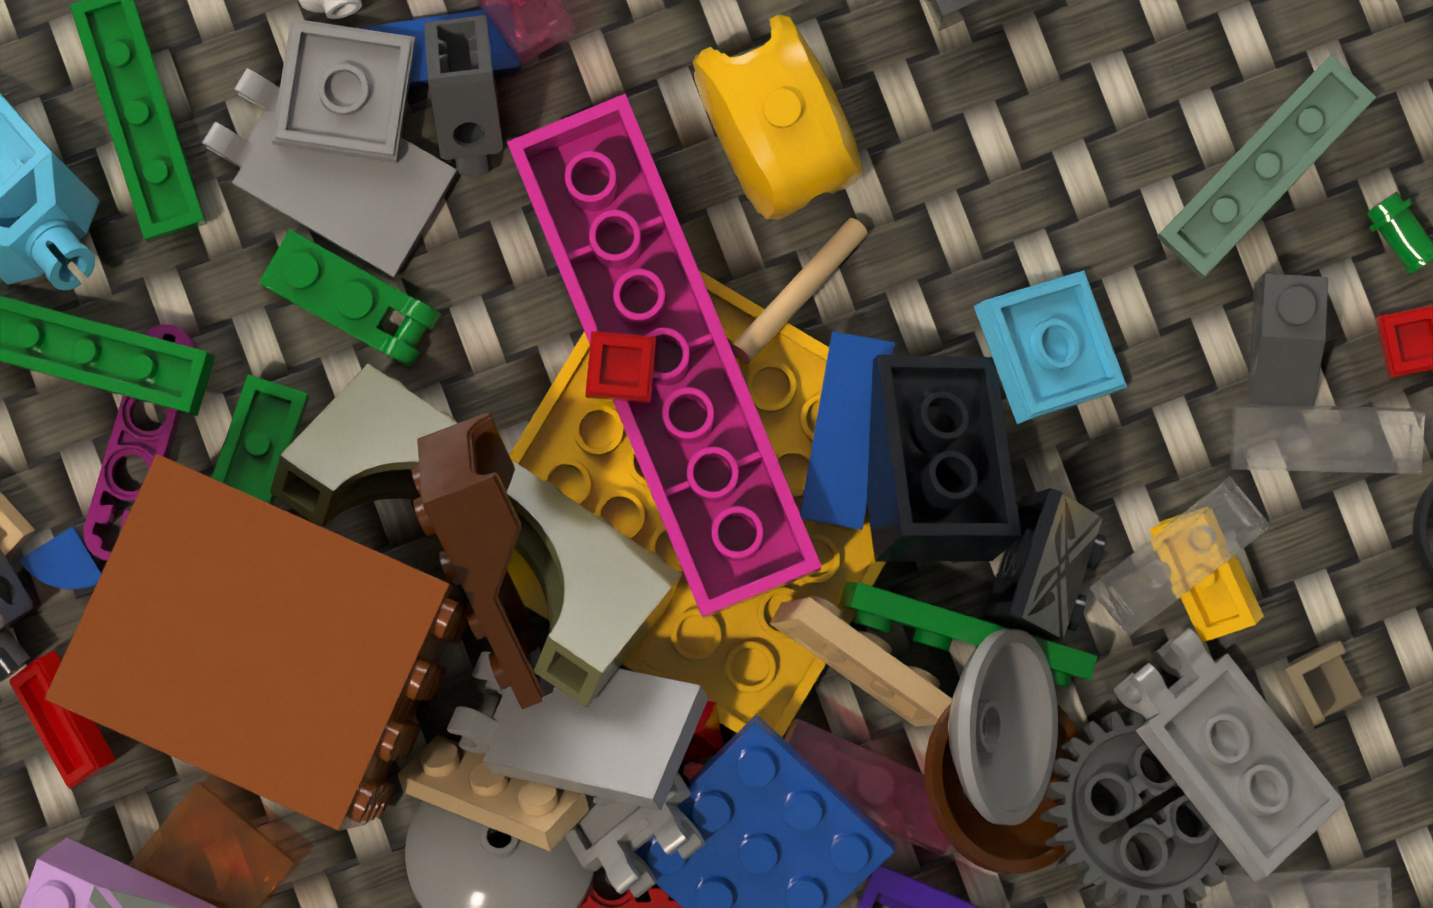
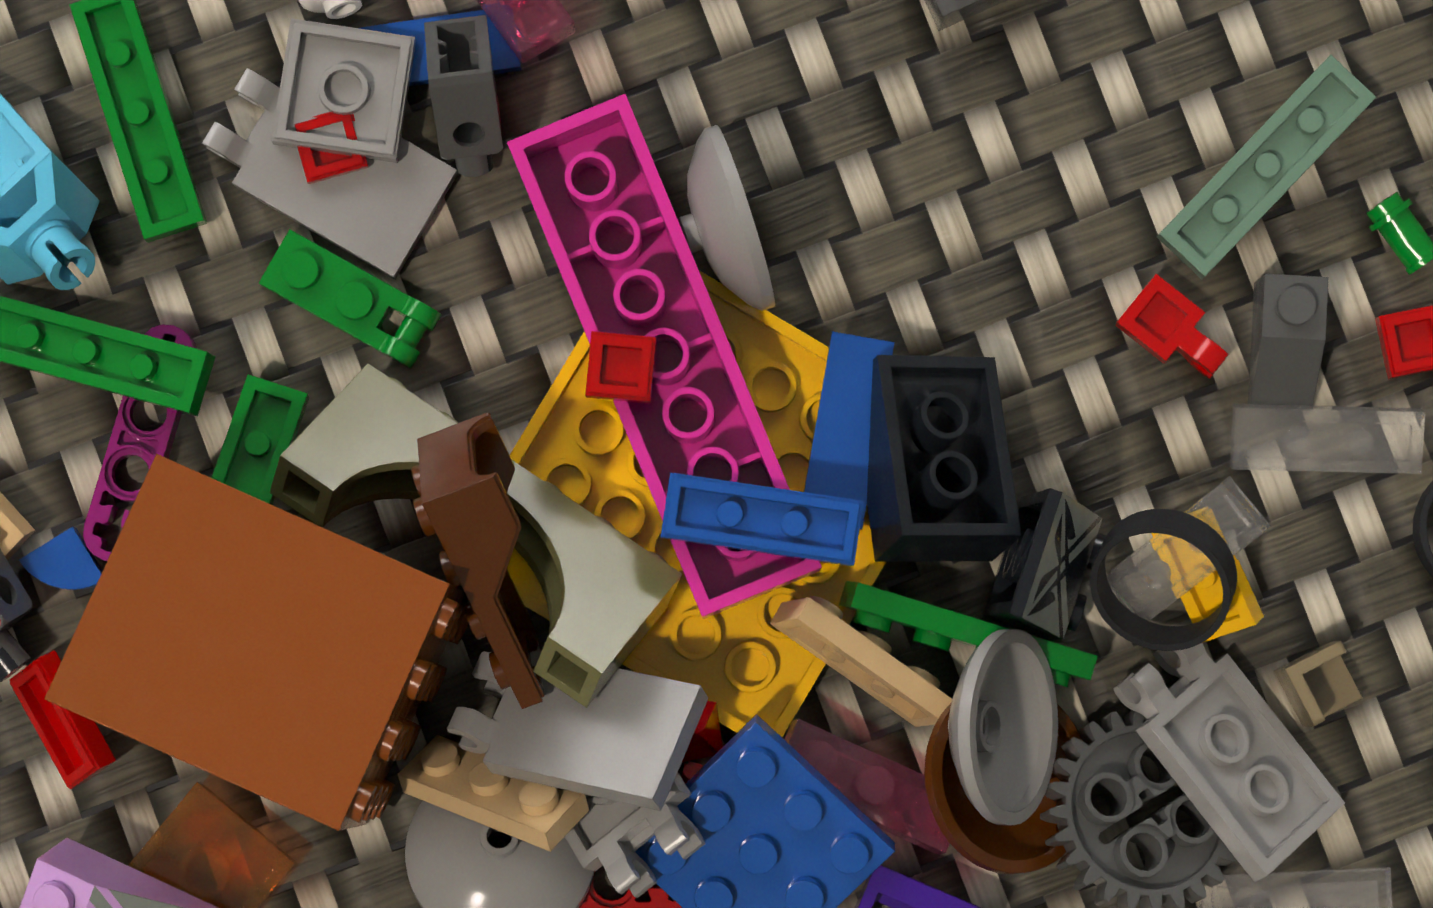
(325, 165): none -> red tile
(724, 223): none -> light grey dish
(762, 519): none -> blue tile
(778, 121): yellow animal -> none
(799, 290): tan bar -> none
(1050, 346): medium azure plate -> none
(1142, 631): none -> black tyre
(1165, 322): none -> red plate

